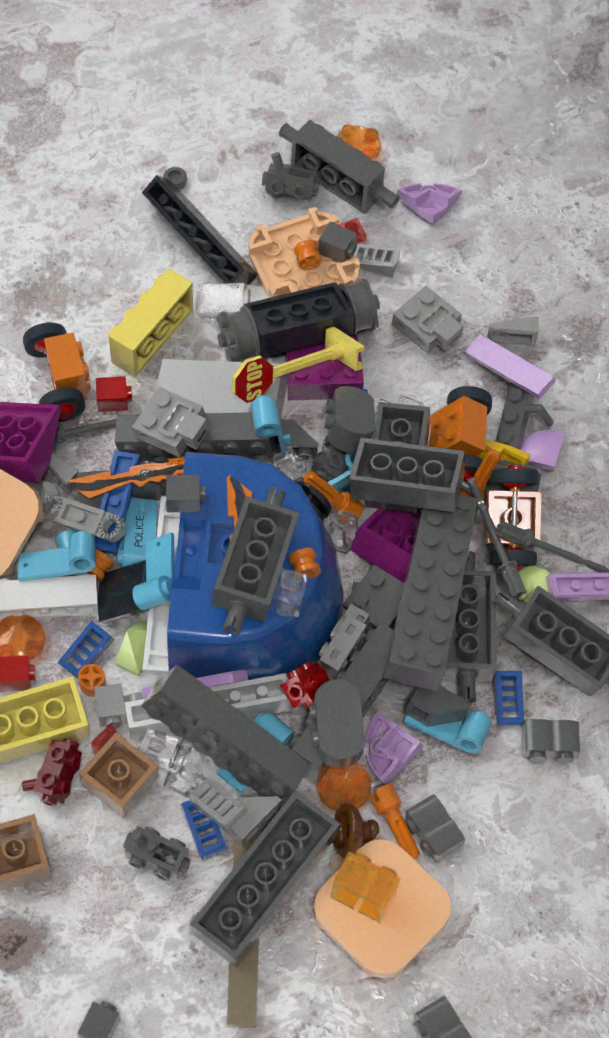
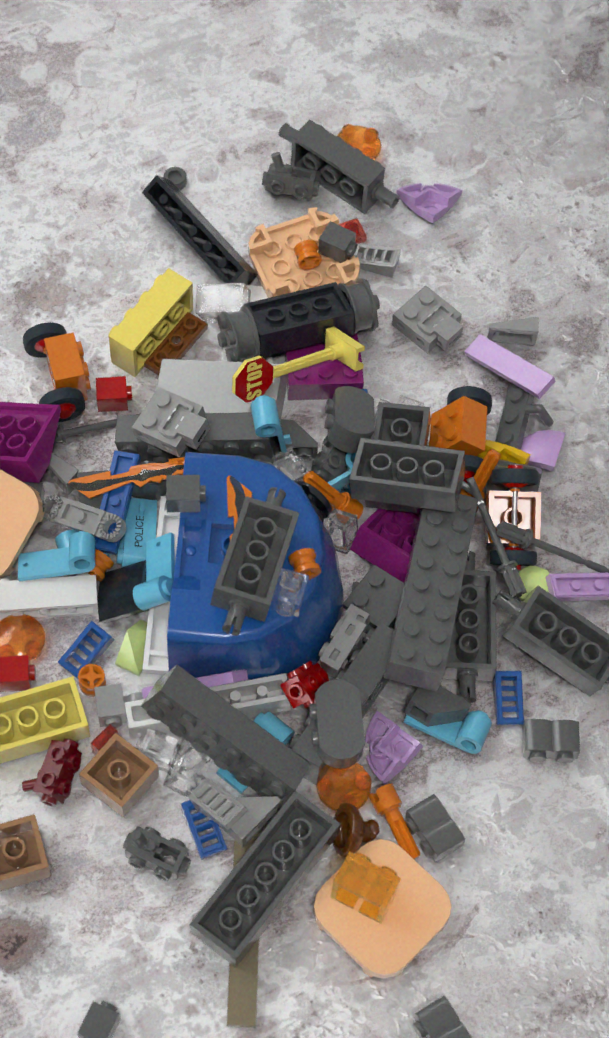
(185, 334): none -> dark orange tile

